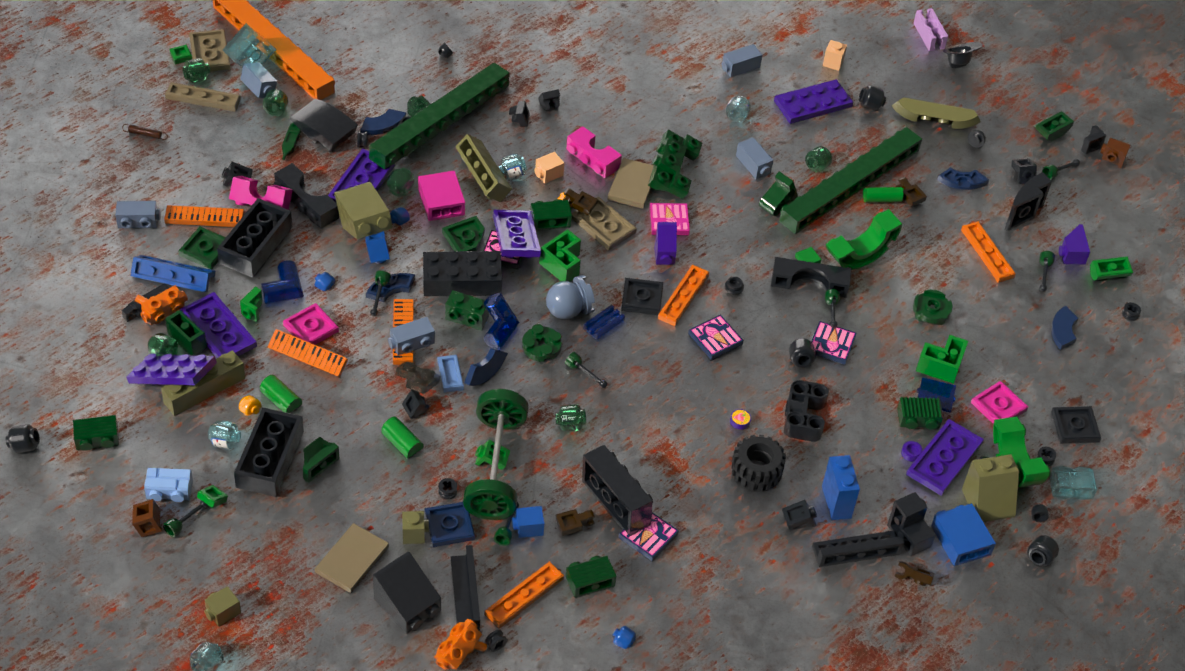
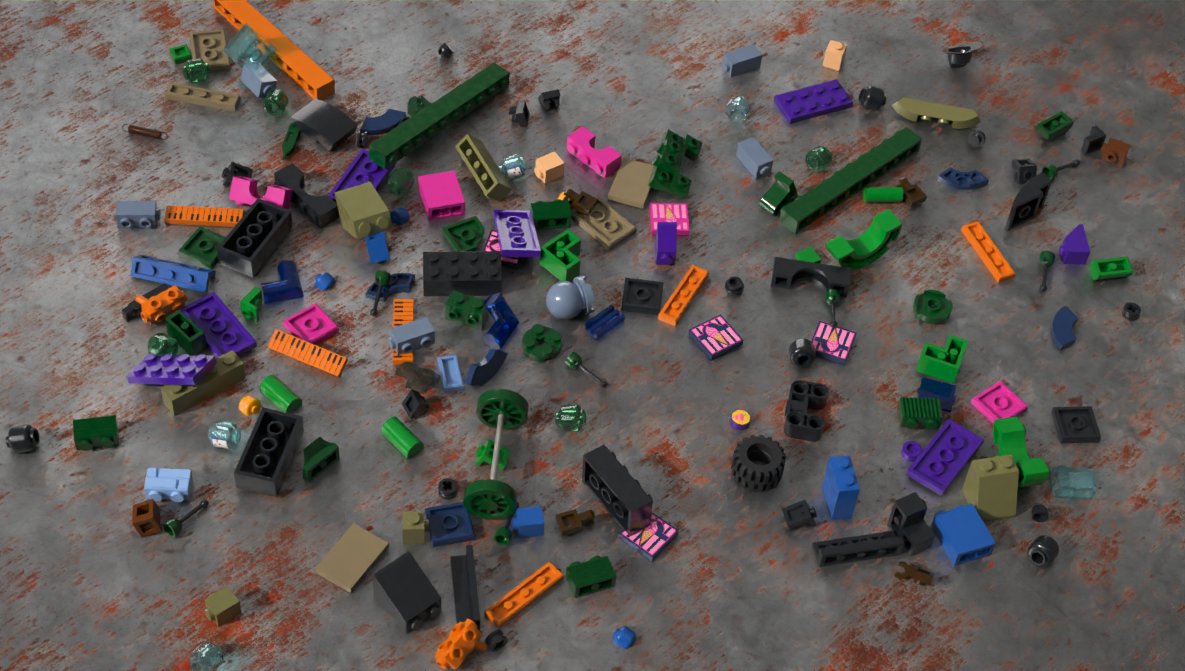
(212, 496): green tile -> none
(930, 29): lavender piece -> none
(1047, 451): black bush -> none

